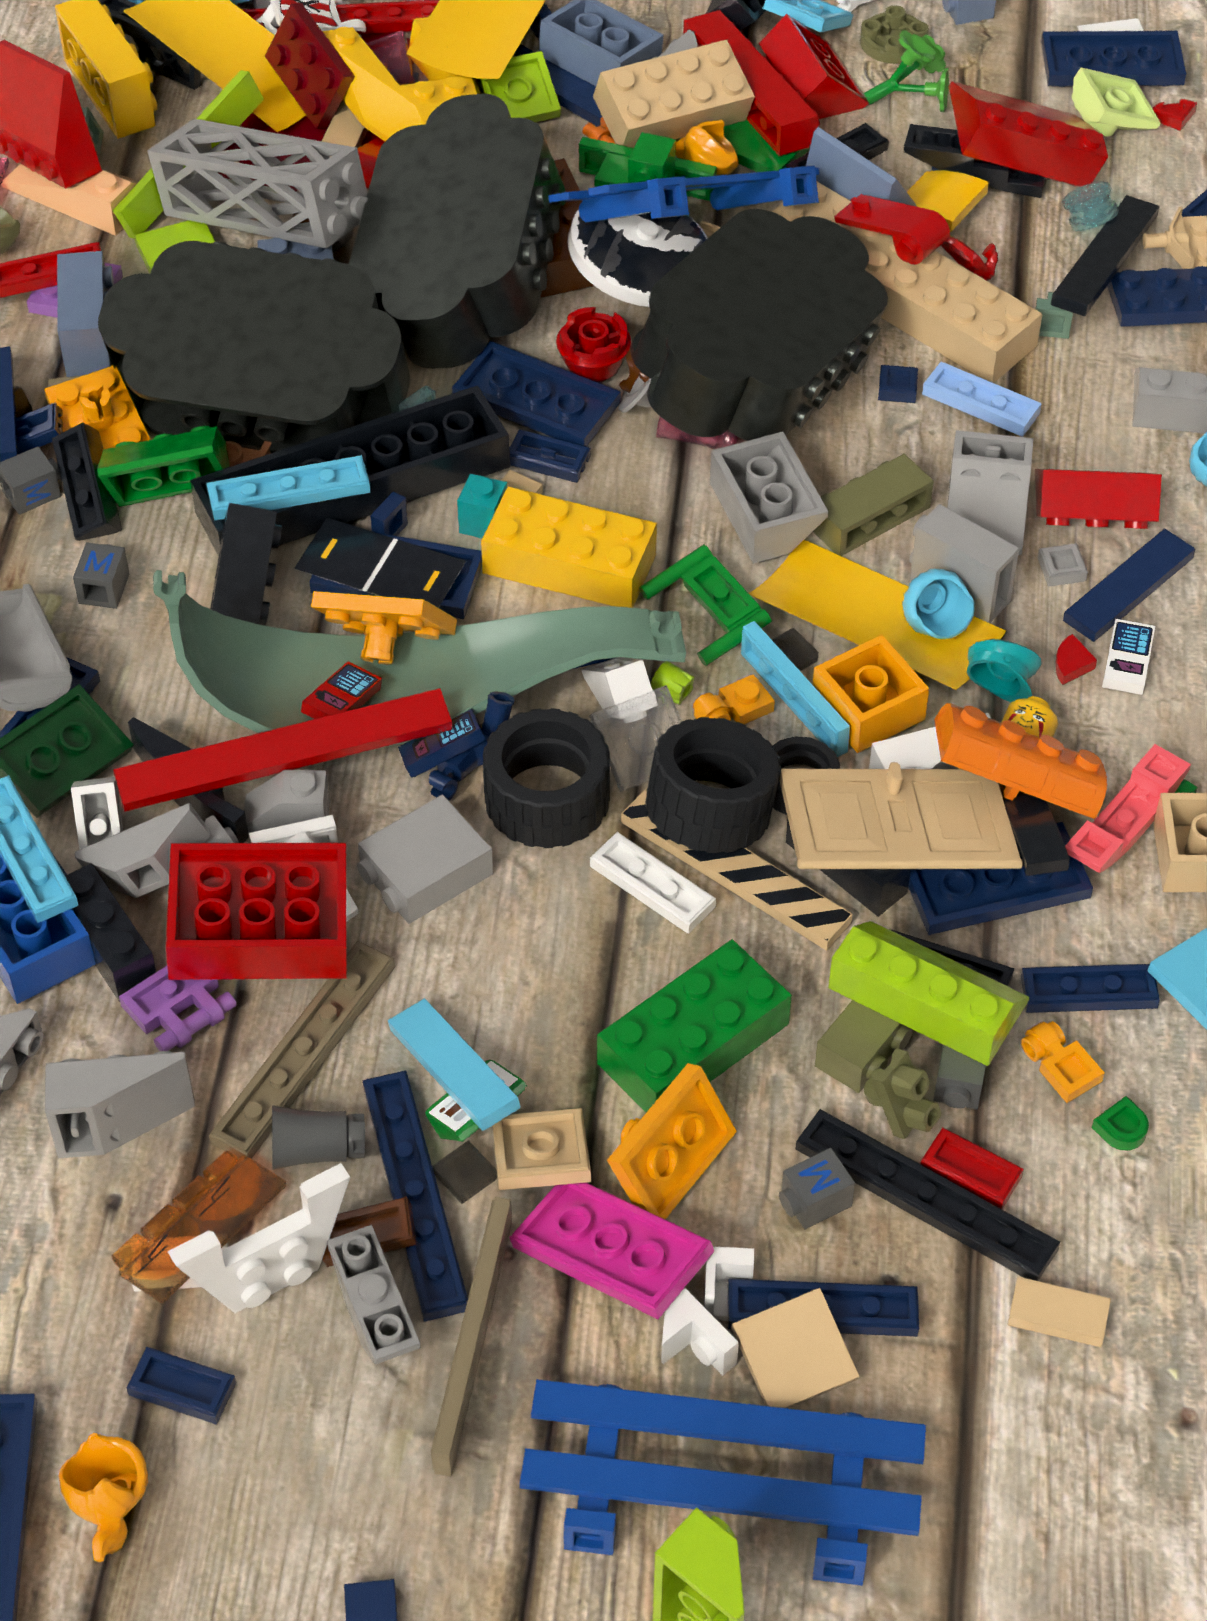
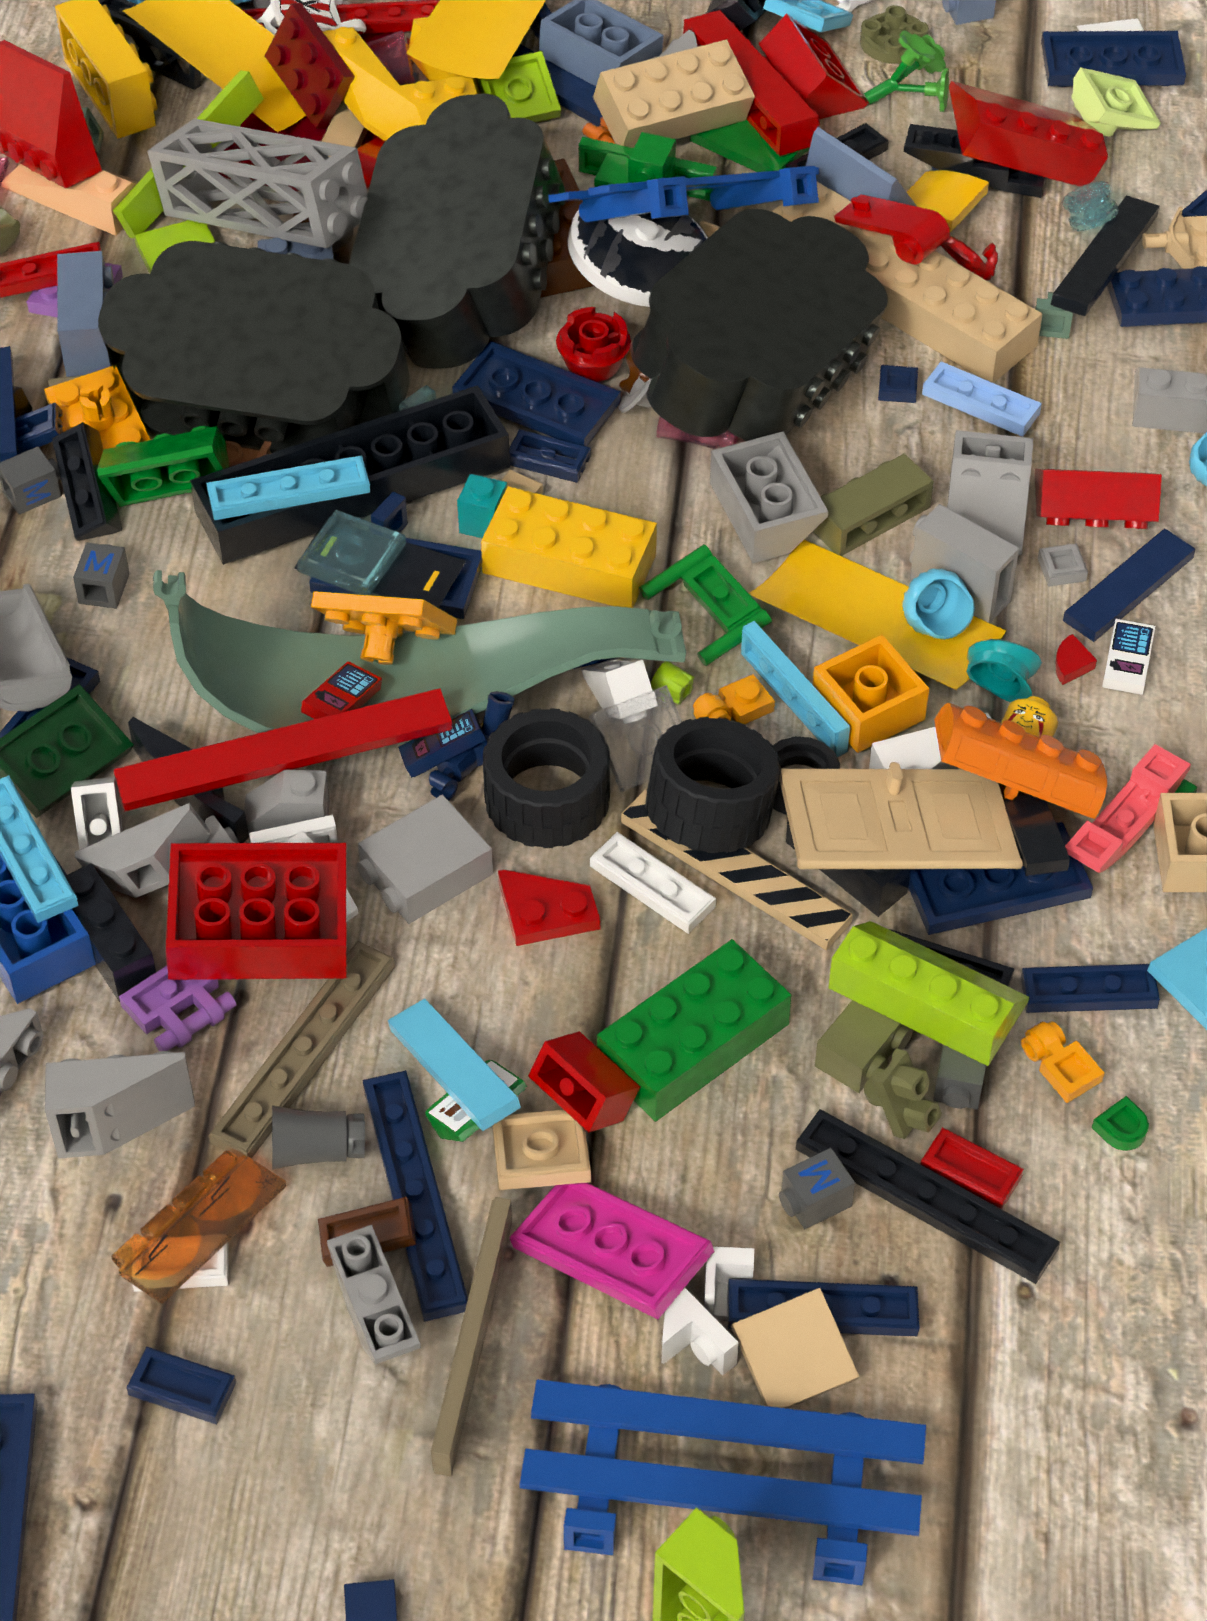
(103, 1486): light orange hair -> none
(244, 563): black brick -> none
(272, 1257): white wing -> none
(351, 553): none -> clear light blue tile
(465, 1172): clear smoke tile -> none
(546, 907): none -> red wing
(584, 1081): none -> red brick
(672, 1143): light orange plate -> none
(708, 146): light orange hair -> none
(797, 649): clear smoke tile -> none
(1059, 1311): tan tile -> none
(1175, 114): red tile -> none

